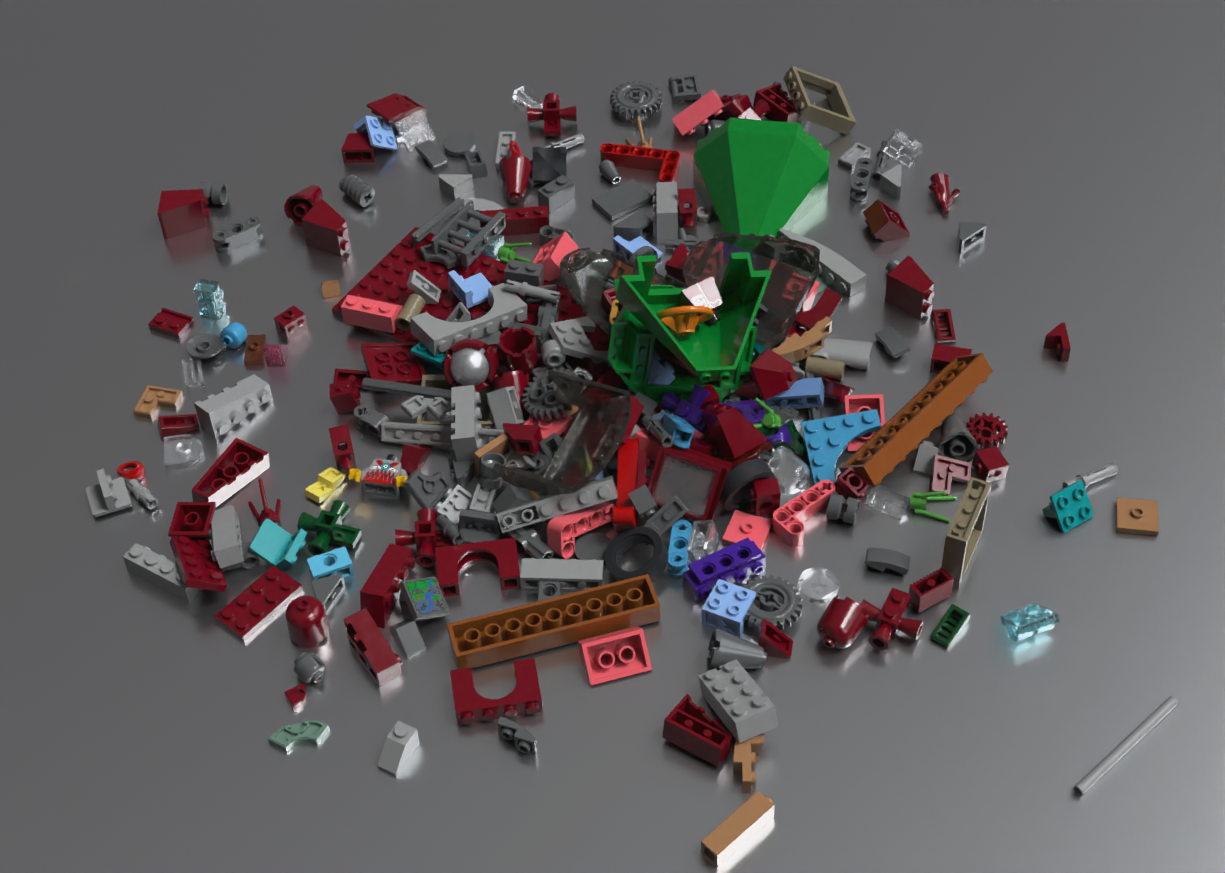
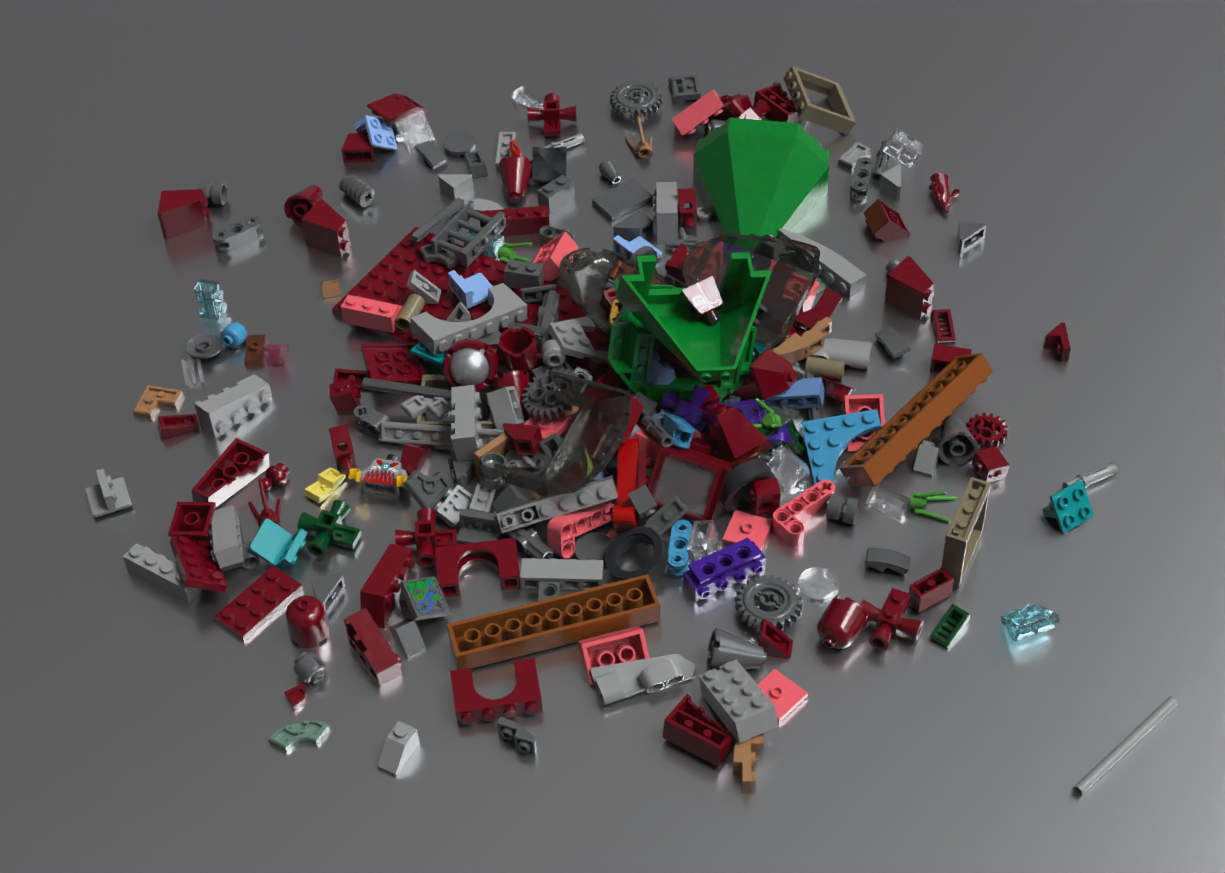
(136, 473): red piece -> none
(142, 494): light grey pin -> none
(171, 323): dark red plate -> none
(182, 451): clear tile -> none
(275, 475): none -> dark red animal
(291, 323): dark red head -> none
(331, 563): medium azure brick -> none
(450, 529): dark grey pin -> none
(533, 291): light grey pin -> none
(634, 677): none -> light grey panel
(643, 158): red beam -> none
(684, 318): orange piece -> none
(727, 607): light blue bracket -> none
(737, 828): medium nougat brick -> none
(782, 693): none -> coral plate
(851, 484): dark red head -> none
(948, 469): plate -> none
(1137, 516): medium nougat plate -> none

